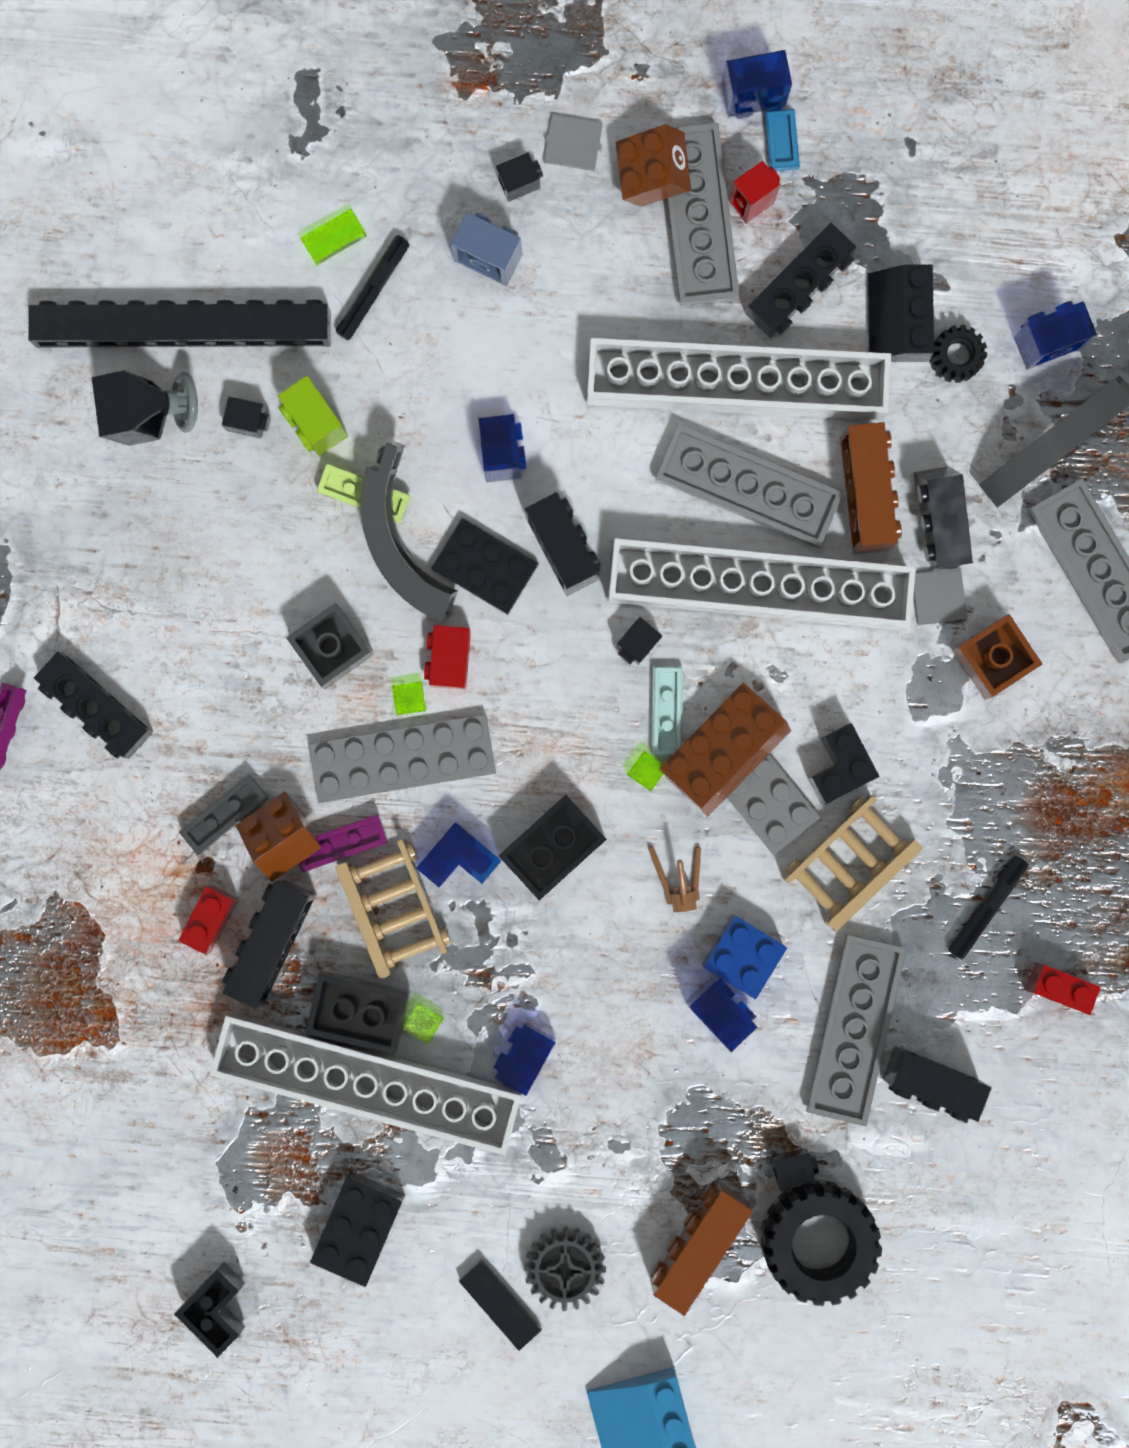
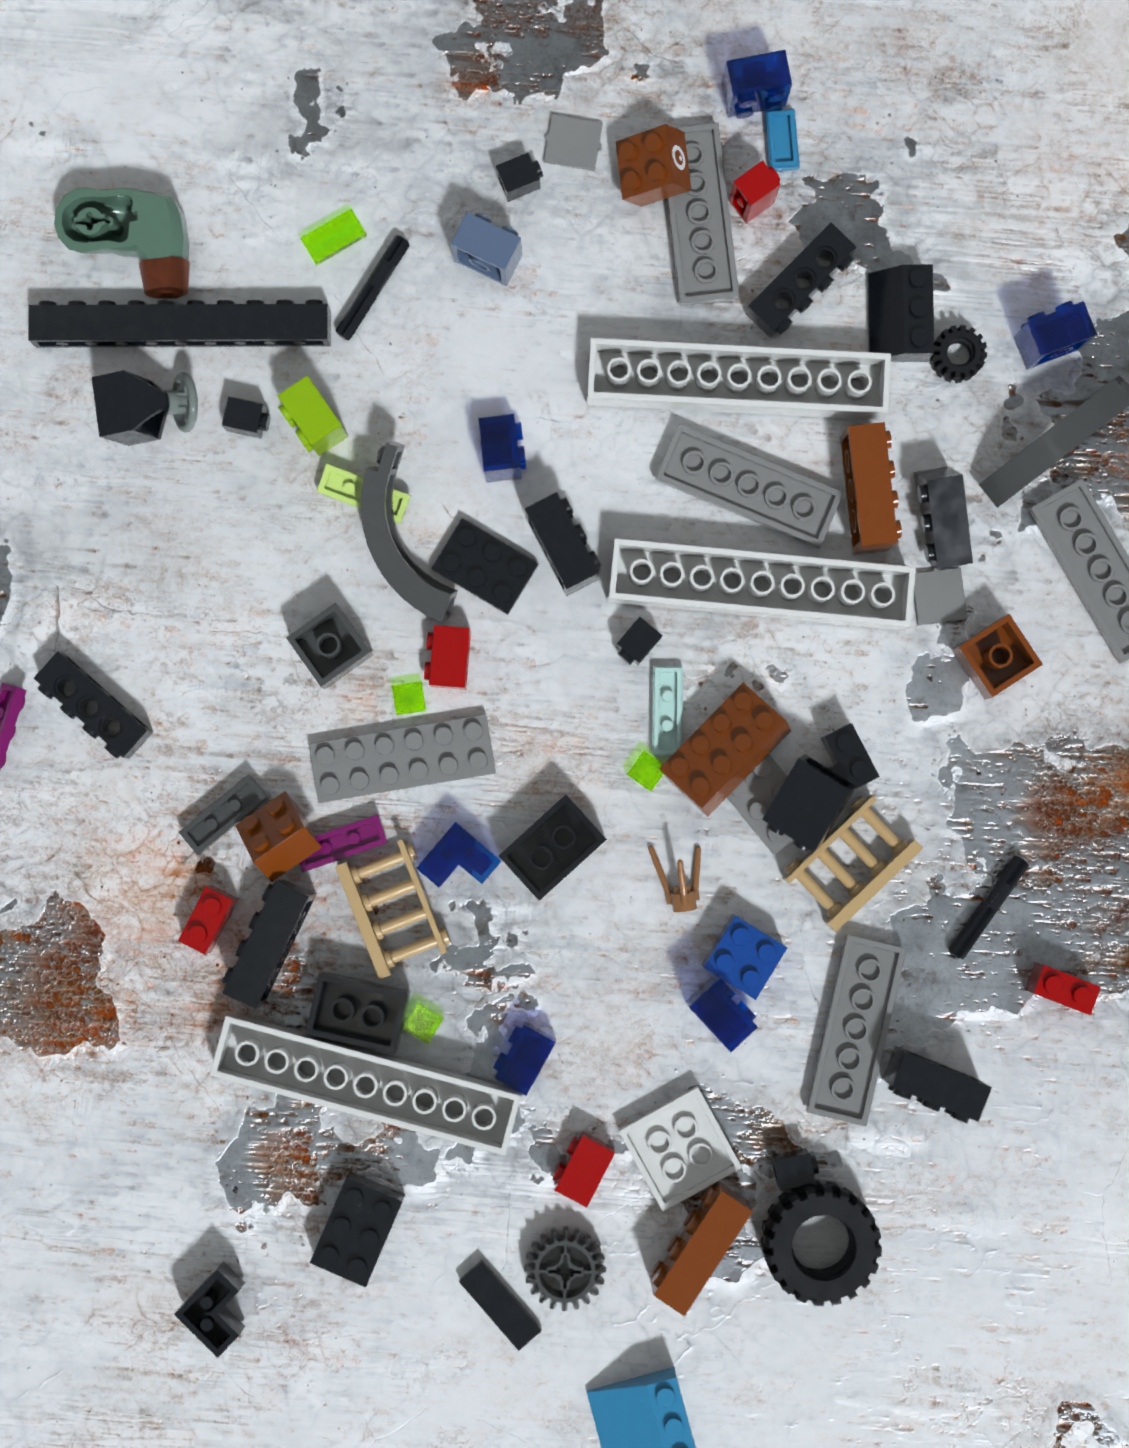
(130, 225): none -> sand green piece
(583, 1169): none -> red brick
(679, 1148): none -> white plate
(808, 803): none -> black brick

